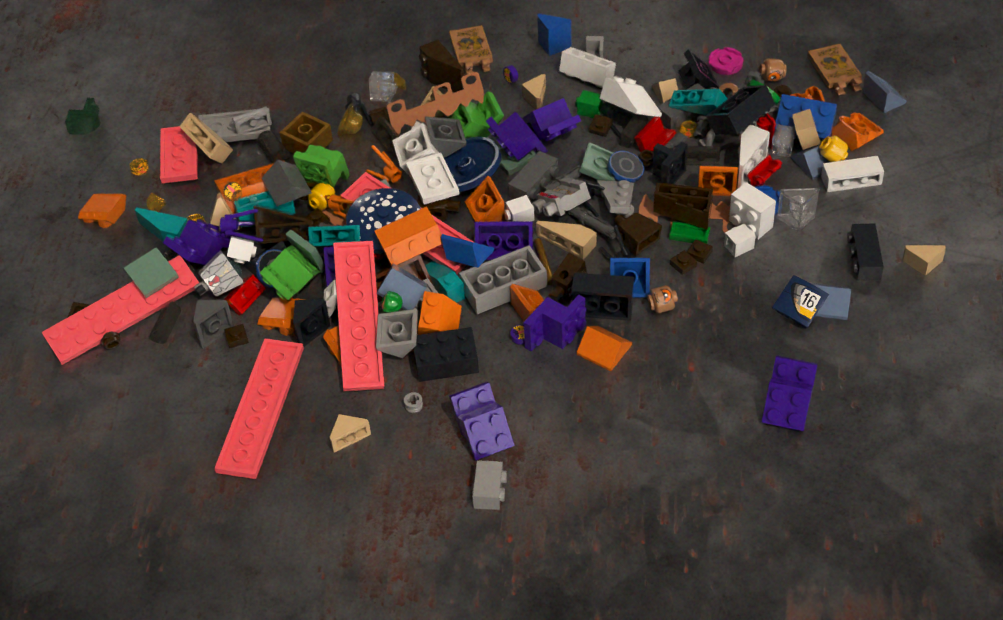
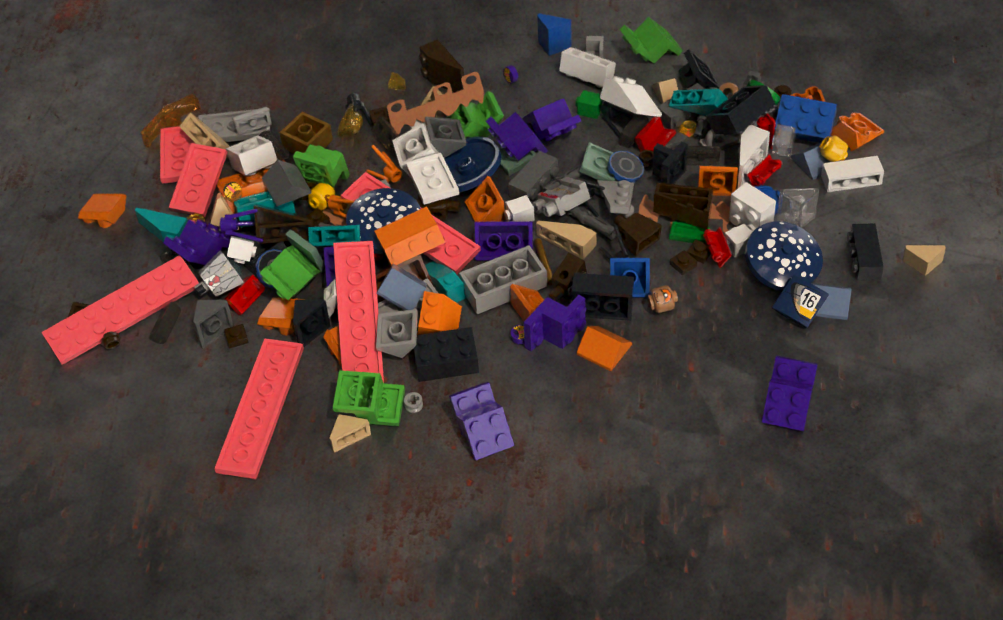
(83, 121): clear green brick -> none
(139, 166): clear yellow tile -> none
(151, 272): sand green tile -> none
(155, 202): clear yellow tile -> none
(169, 117): none -> clear orange plate
(198, 180): none -> coral plate
(251, 155): none -> white brick
(369, 397): none -> bright green bracket
(382, 86): clear head -> none
(391, 302): green piece -> none
(465, 251): blue slope -> none
(471, 48): medium nougat tile -> none
(488, 485): light grey brick -> none
(534, 91): tan slope -> none
(600, 125): dark brown plate -> none
(650, 40): none -> bright green bracket
(718, 246): none -> red hinge
(726, 61): dark pink tile -> none
(772, 70): medium nougat head -> none
(780, 251): none -> dark blue dish
(806, 129): tan slope -> none
(835, 68): medium nougat tile -> none
(881, 93): sand blue slope -> none

